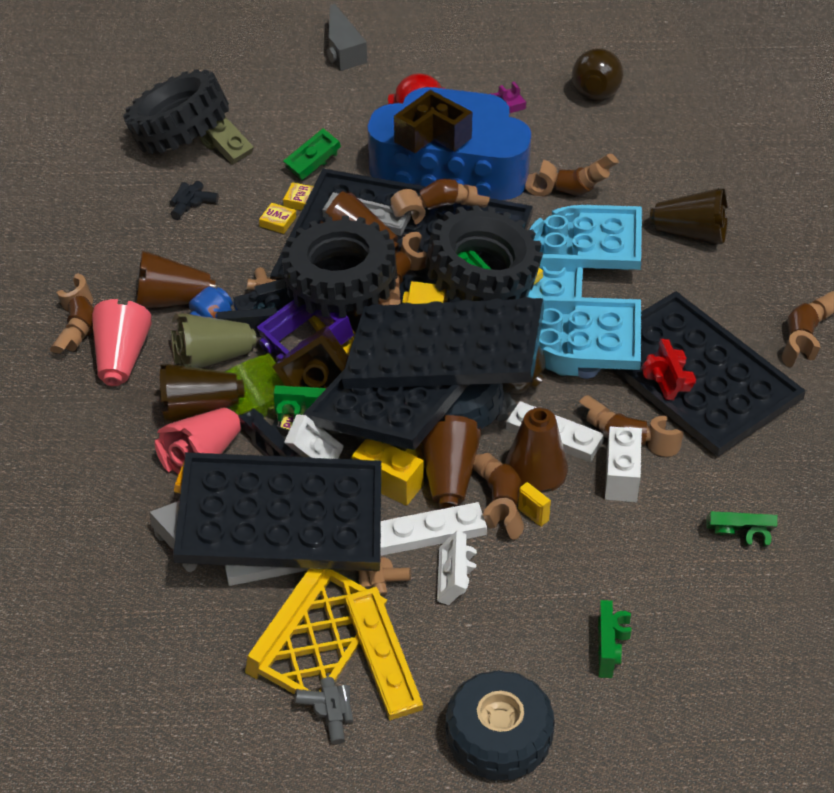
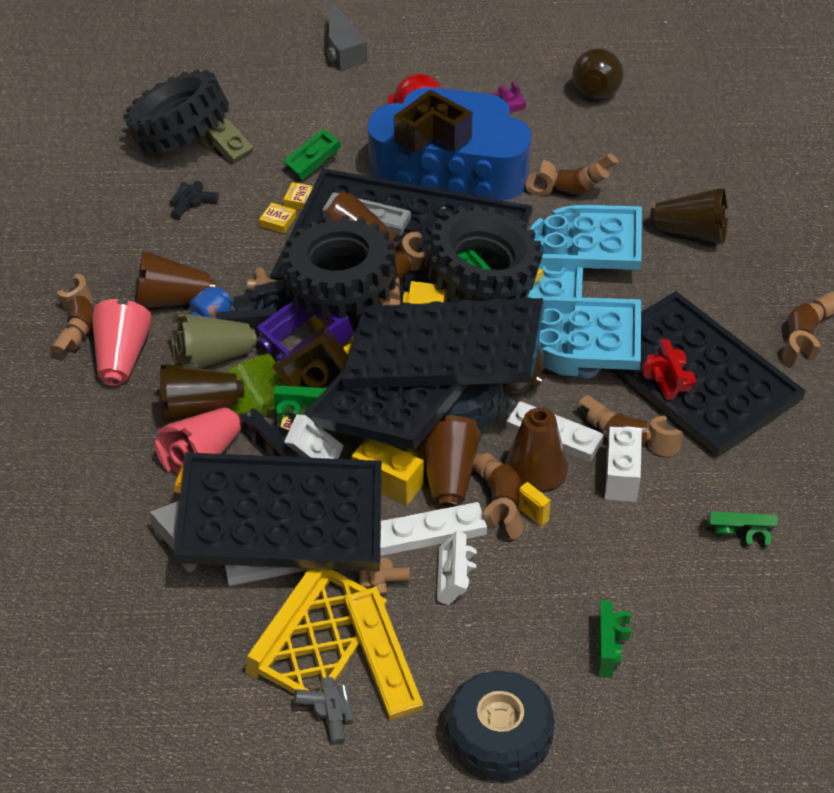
(435, 195): medium nougat piece -> none

